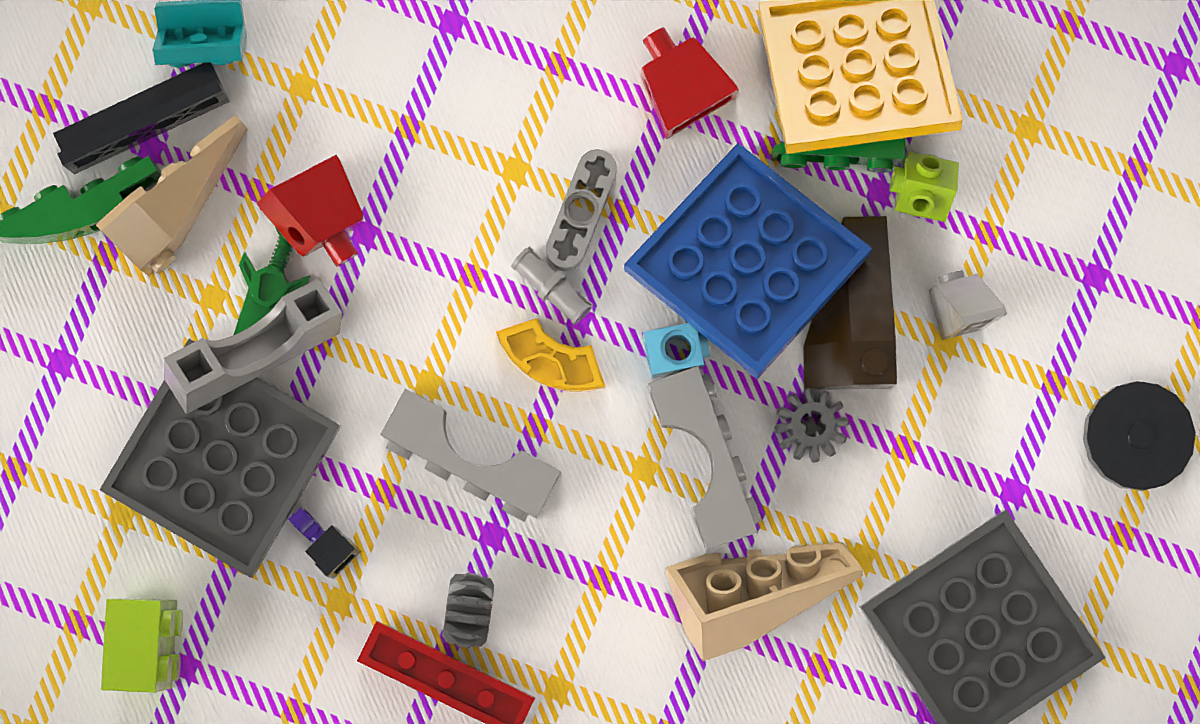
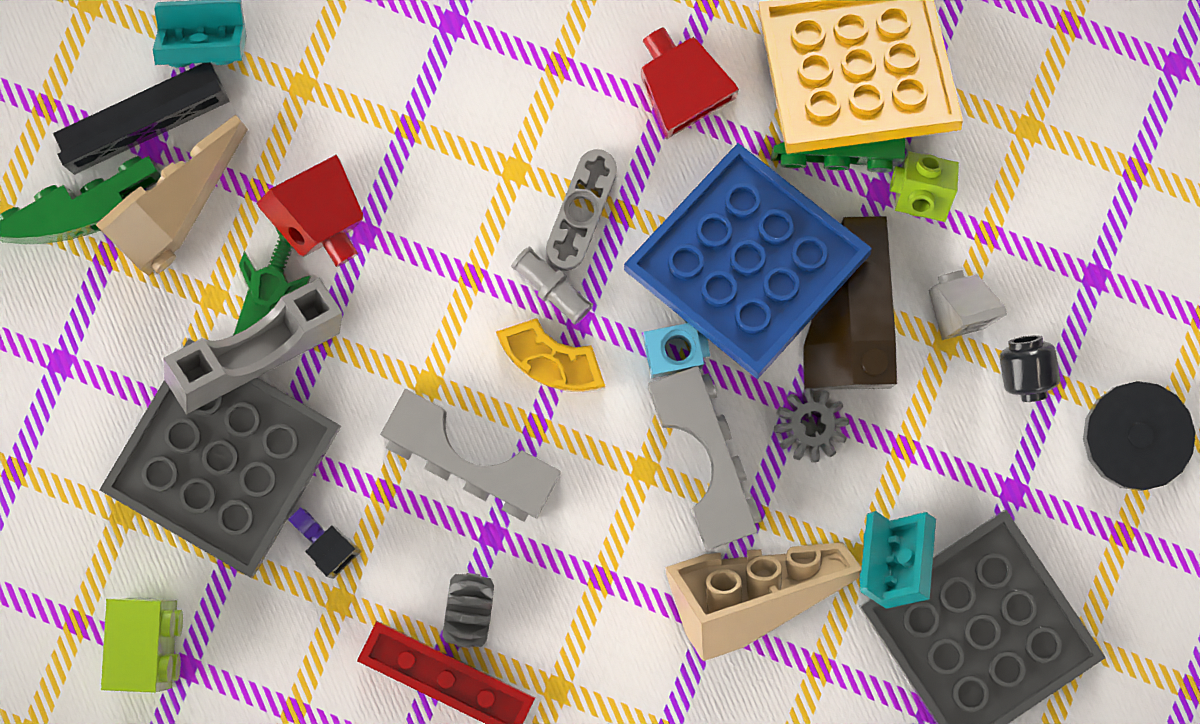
(897, 559): none -> teal bracket
(1029, 368): none -> black head

